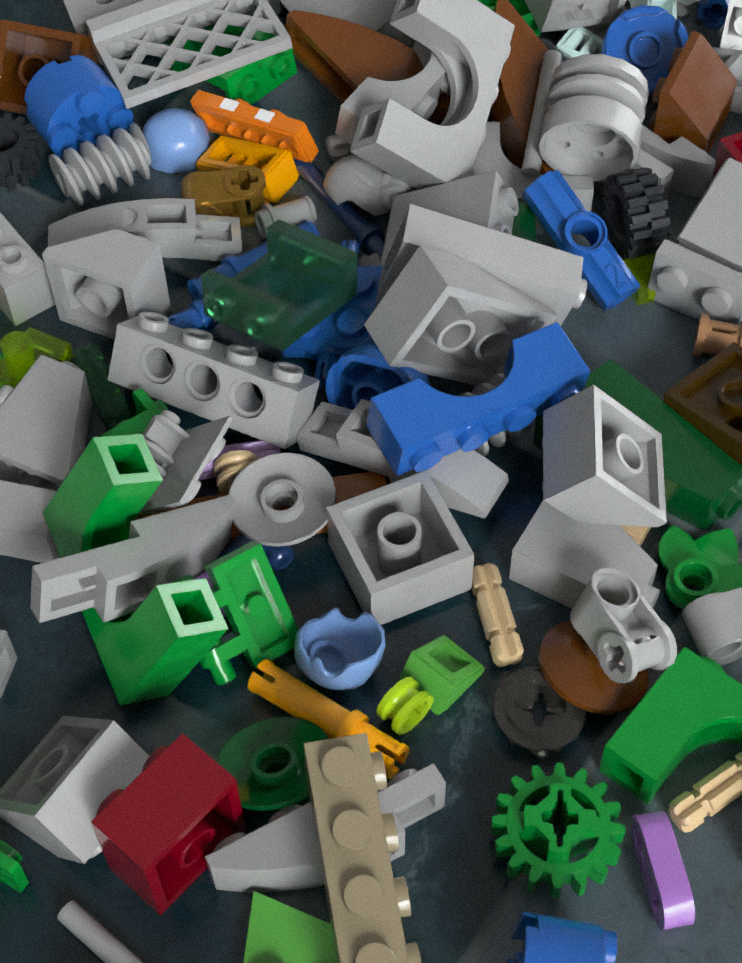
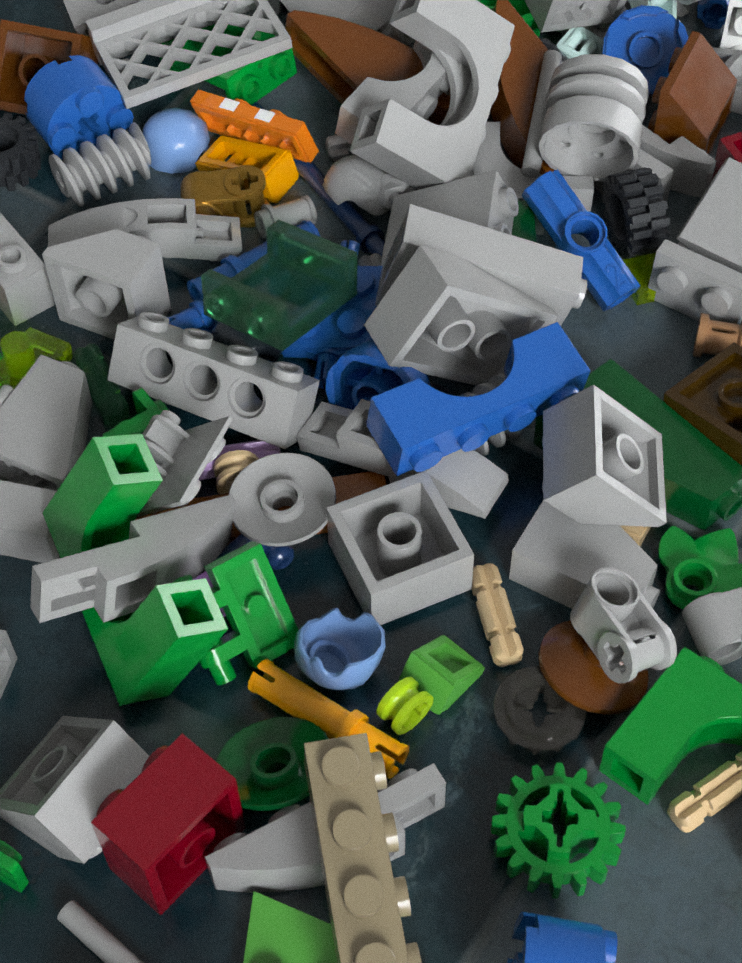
(662, 870): medium lavender beam -> none

